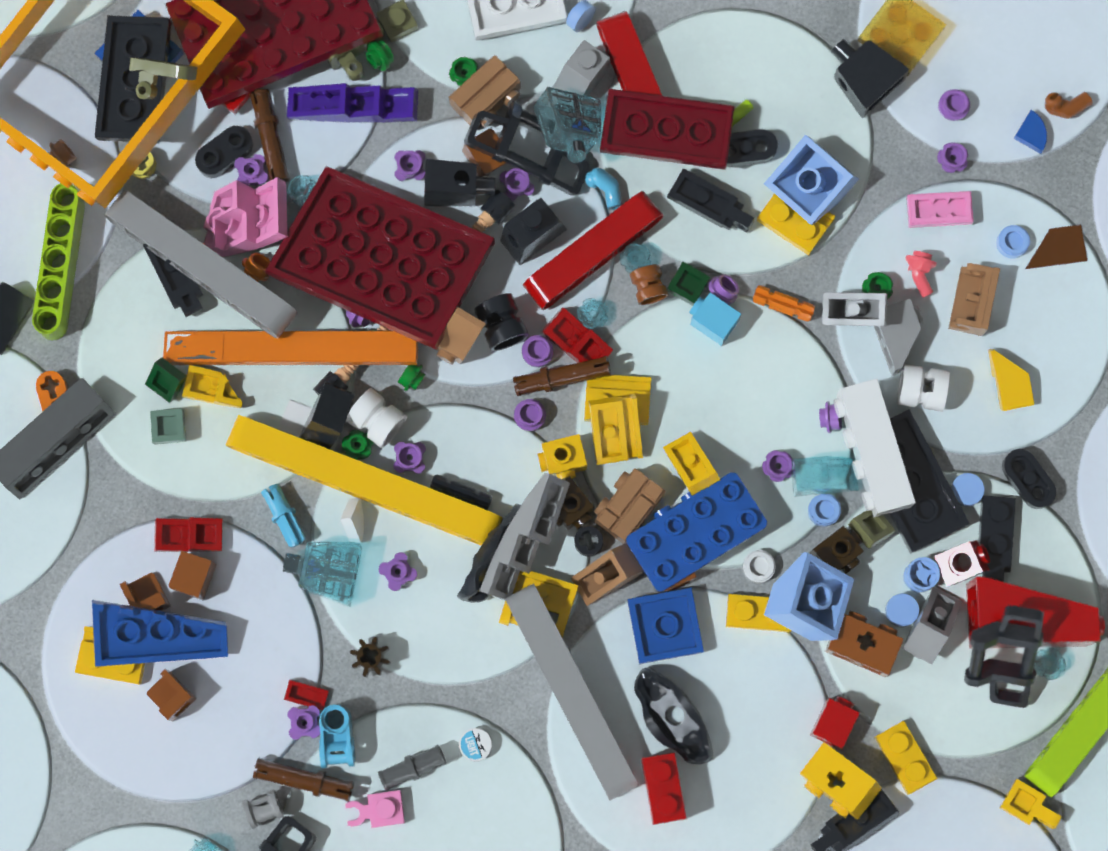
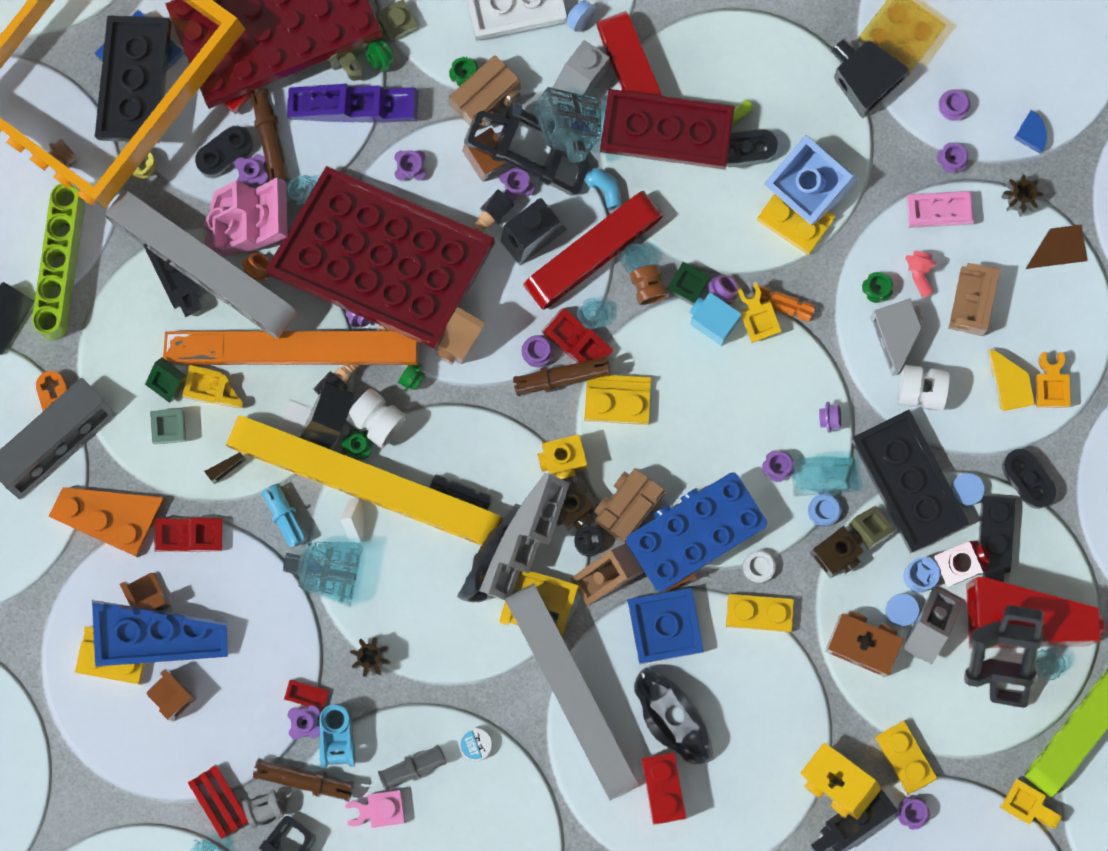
(109, 516): none -> orange wing
(149, 71): olive piece -> none
(192, 575): dark orange panel -> none
(204, 777): none -> red tile
(225, 467): none -> dark brown piece
(399, 562): medium lavender plate -> none
(403, 450): medium lavender plate -> none
(443, 182): black torso -> none
(504, 332): black wheel -> none
(529, 415): medium lavender plate -> none
(615, 429): yellow plate -> none
(691, 463): yellow plate -> none
(709, 202): black hinge -> none
(758, 317): none -> yellow plate
(810, 598): light blue slope -> none
(835, 722): red brick -> none
(854, 309): light grey slope -> none
(874, 447): white brick -> none
(922, 812): none -> medium lavender plate
(1013, 241): light blue tile -> none
(1026, 202): none -> dark brown gear
(1052, 388): none -> light orange plate
(1064, 108): dark orange arm -> none

